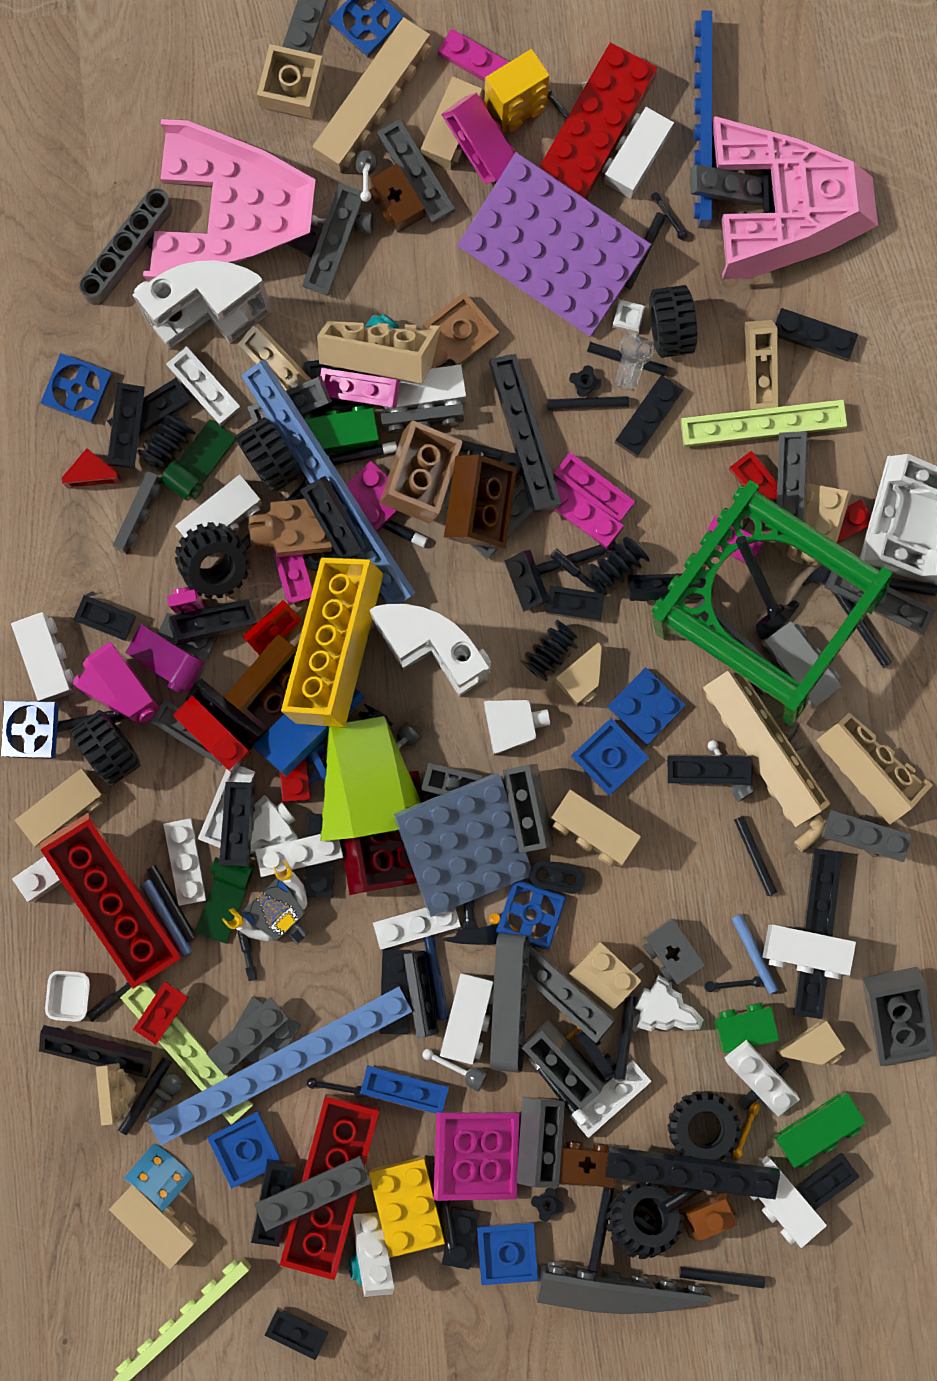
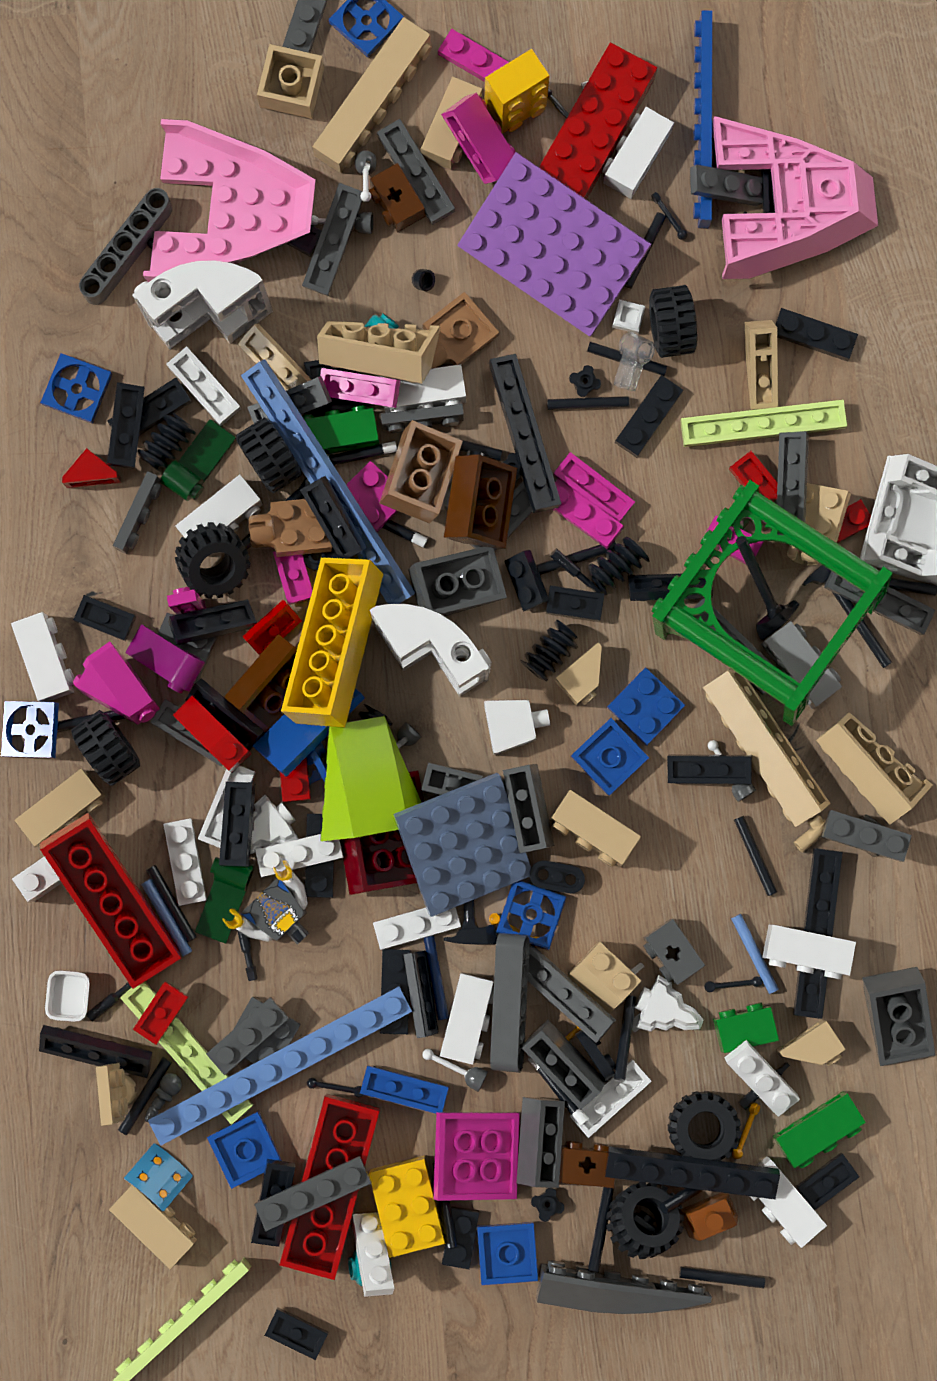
(423, 279): none -> black hinge
(458, 581): none -> dark grey slope

